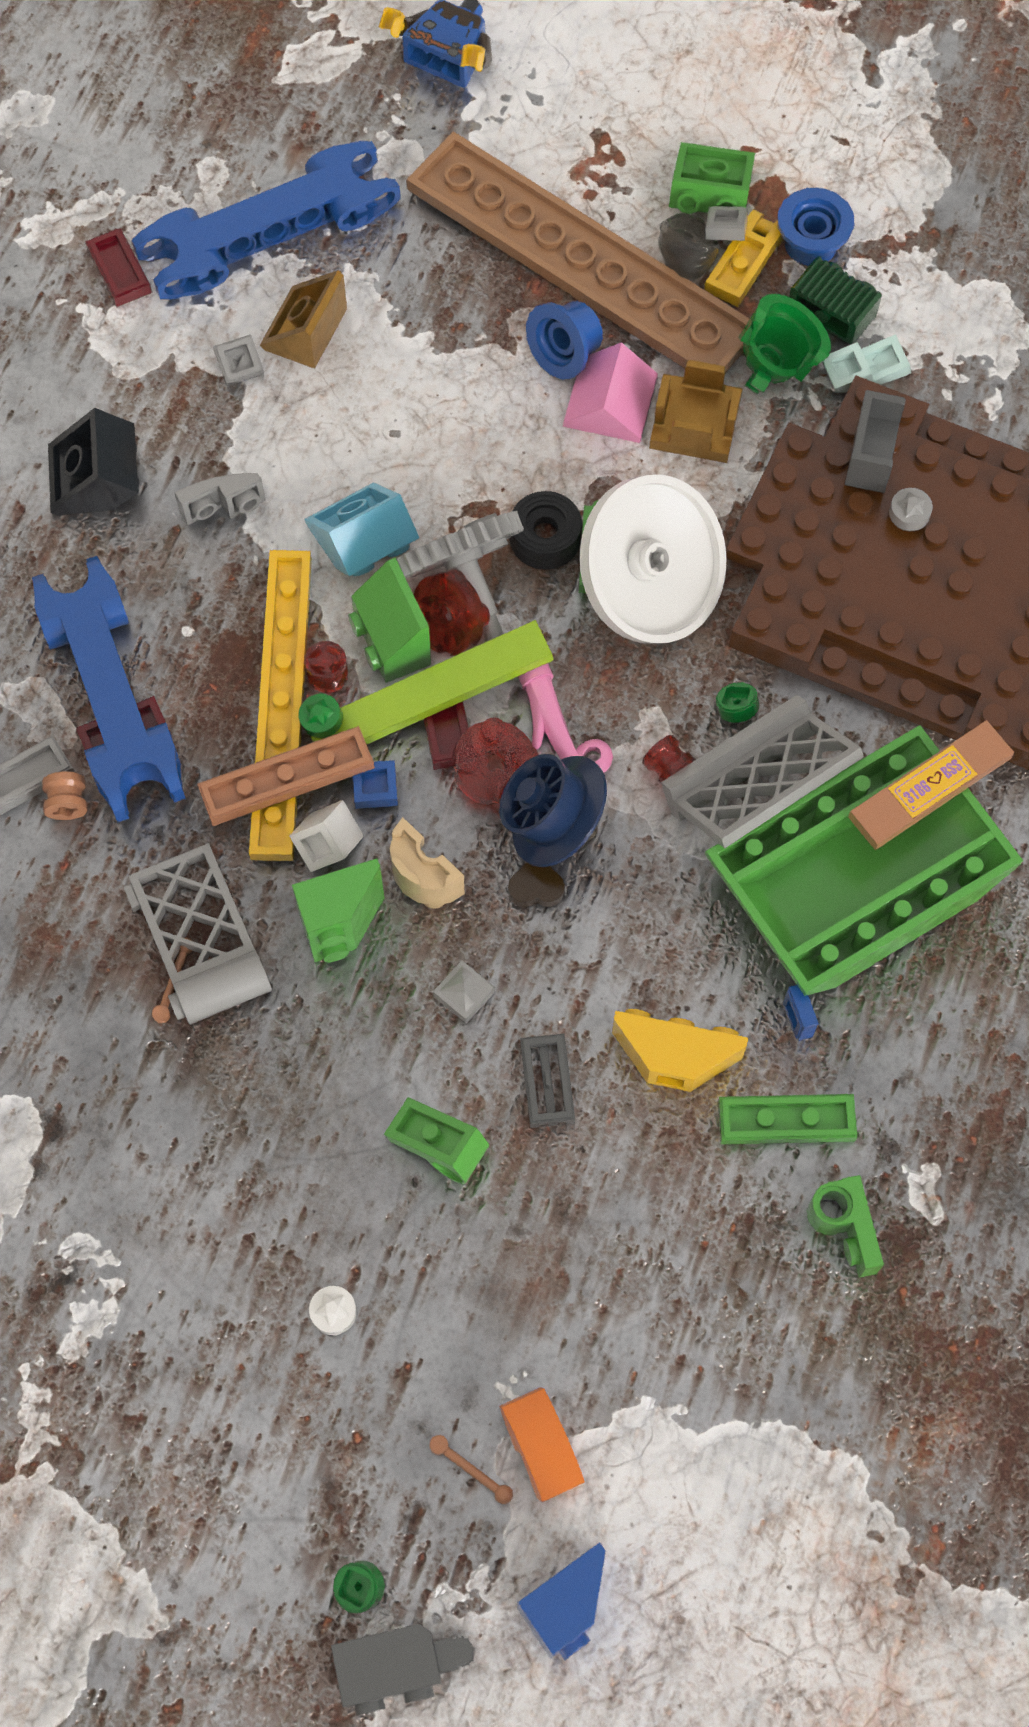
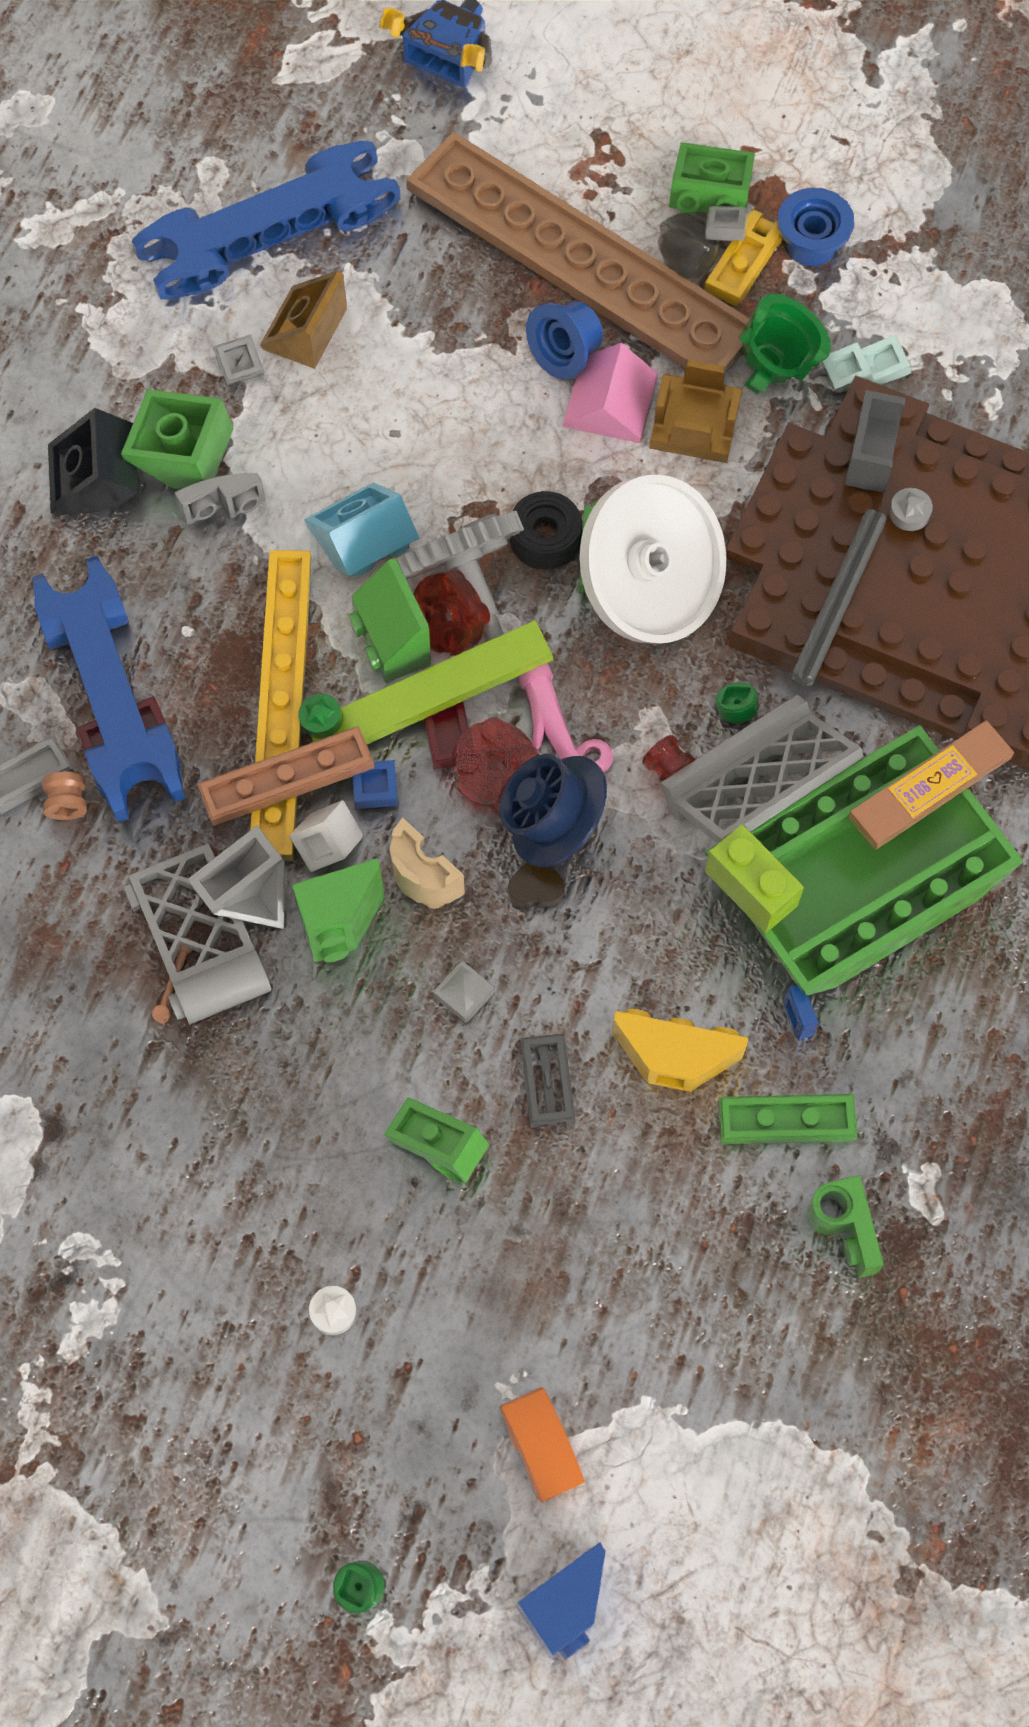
(118, 267): dark red tile -> none
(178, 437): none -> bright green slope
(245, 881): none -> light grey slope
(326, 656): clear red wheel -> none
(394, 1665): dark grey hinge -> none
(440, 1446): nougat hinge -> none
(753, 878): none -> lime brick
(837, 299): dark green brick -> none
(838, 598): none -> dark grey axle

